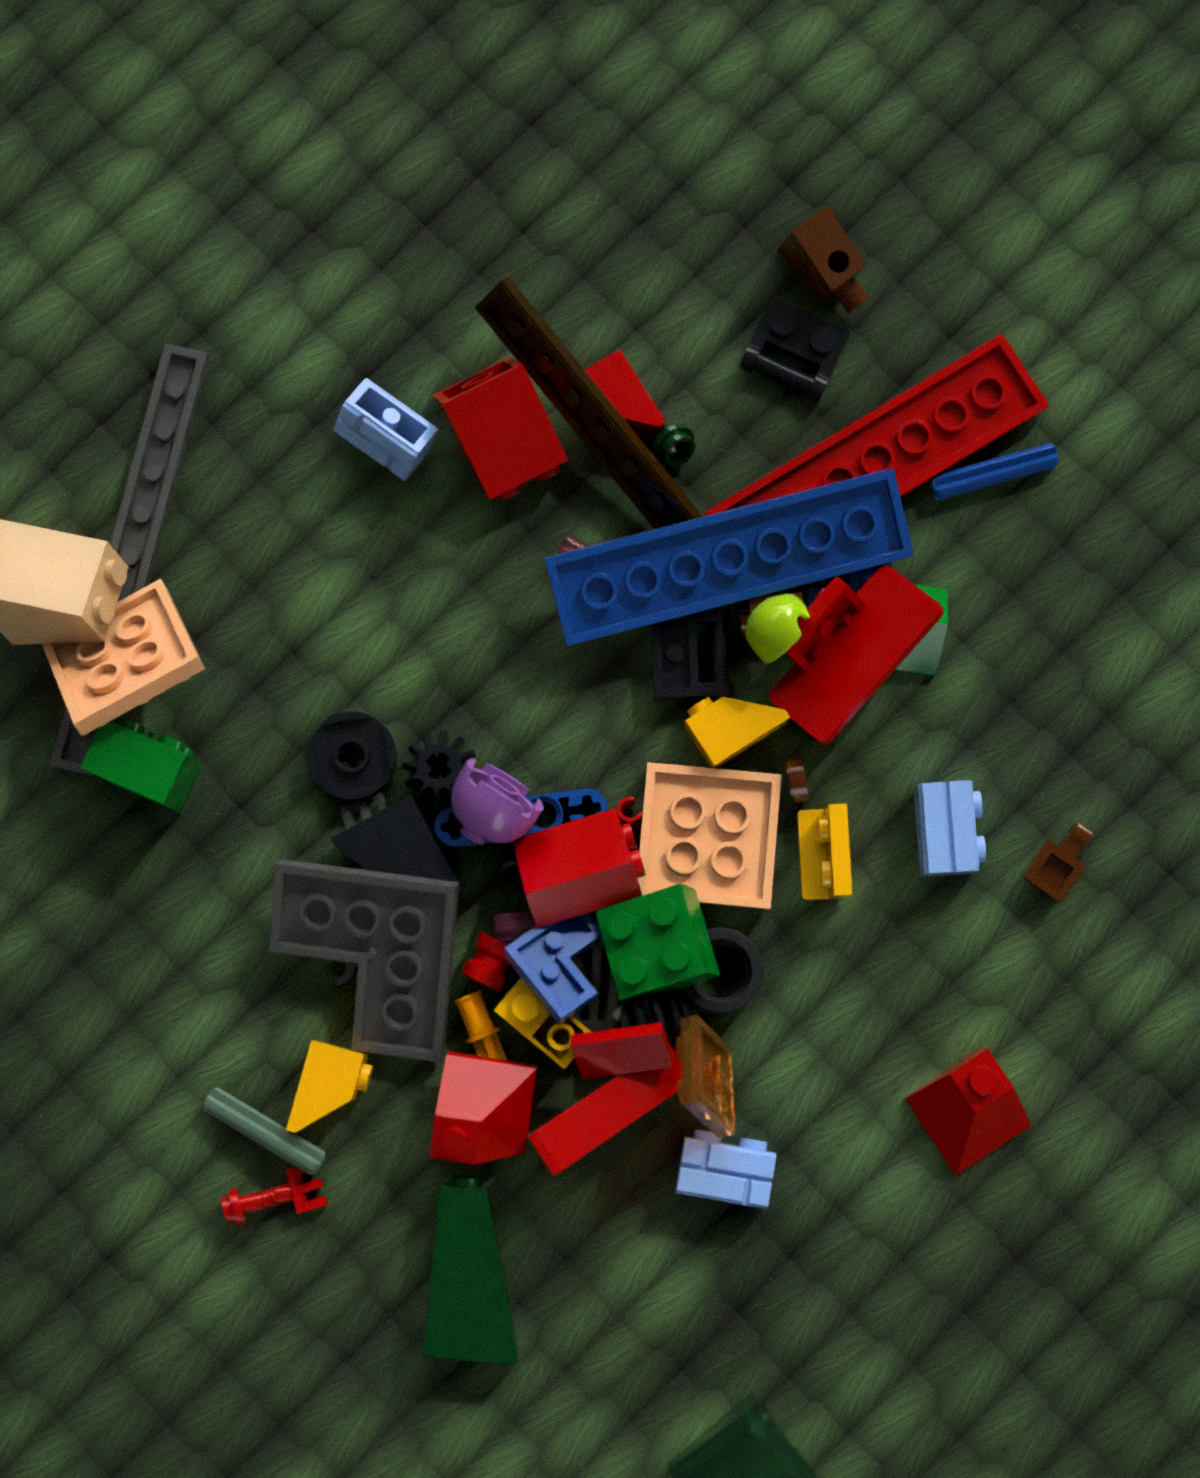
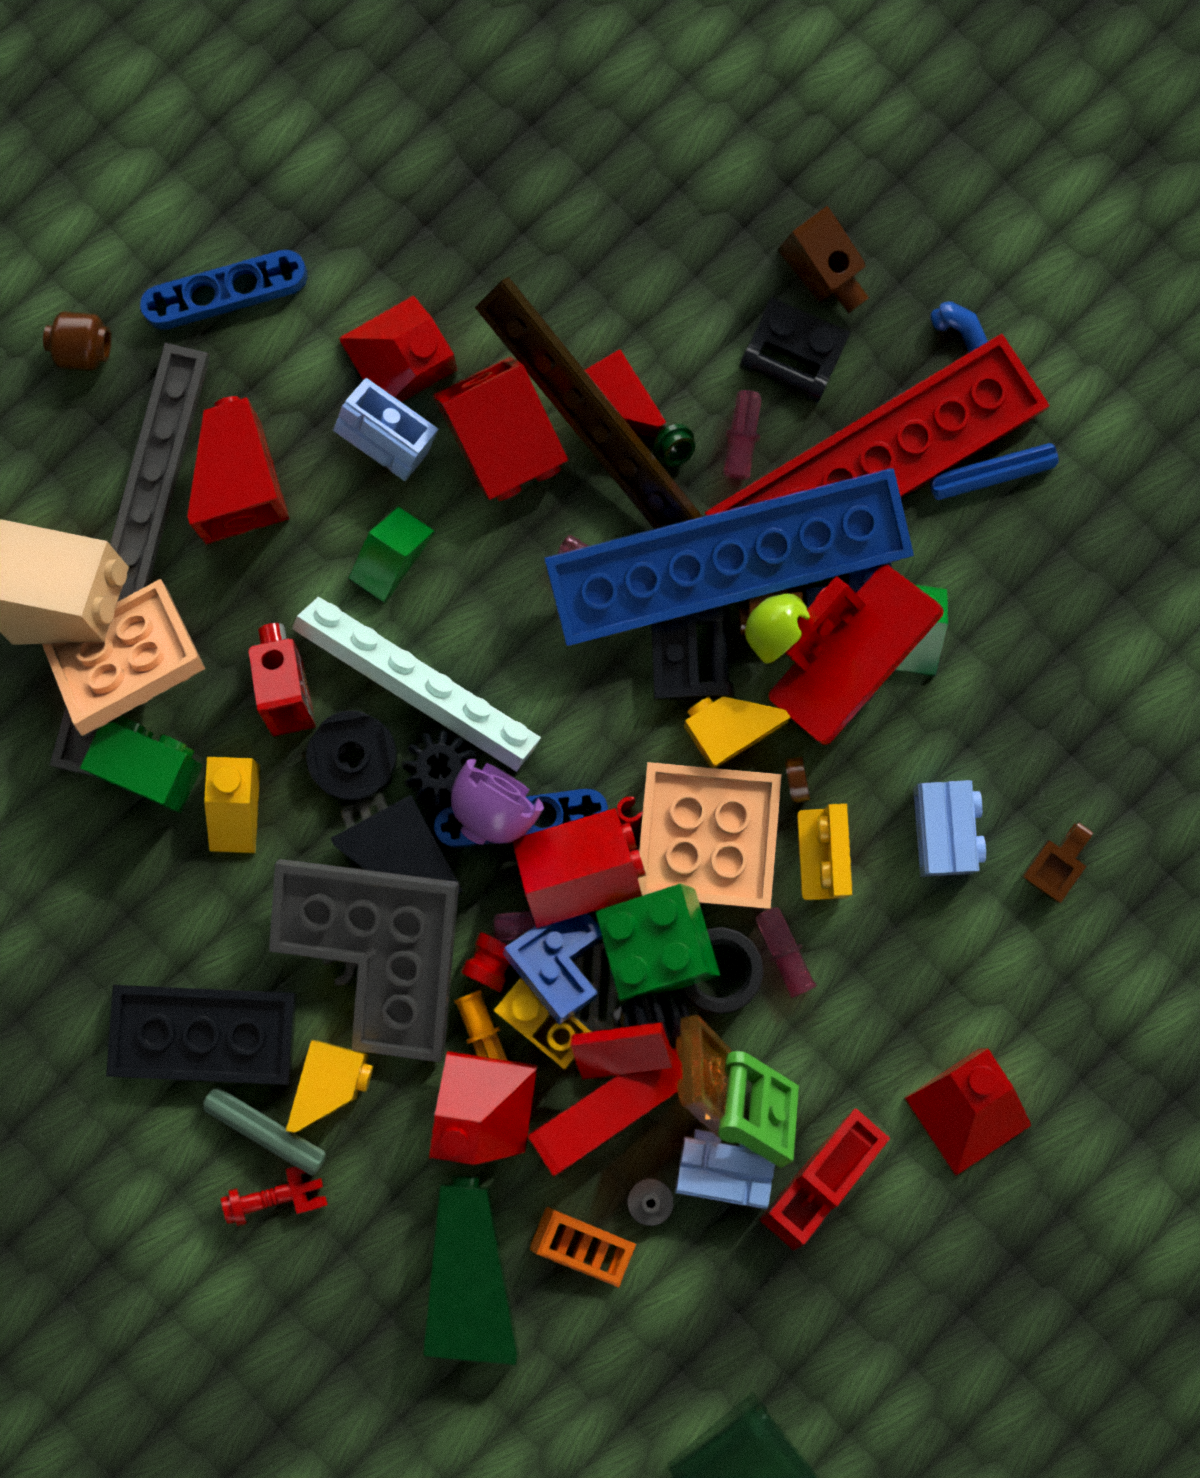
(77, 341): none -> reddish brown head
(201, 1034): none -> black plate
(222, 281): none -> blue beam
(232, 804): none -> yellow slope
(233, 474): none -> red slope
(280, 682): none -> red torso
(389, 553): none -> green slope
(400, 350): none -> red slope
(416, 683): none -> light aqua plate
(547, 1230): none -> orange slope
(650, 1189): none -> dark grey tile
(742, 435): none -> clear pink axle
(771, 1112): none -> bright green plate
(785, 951): none -> clear pink axle
(824, 1179): none -> red slope
(962, 320): none -> blue arm

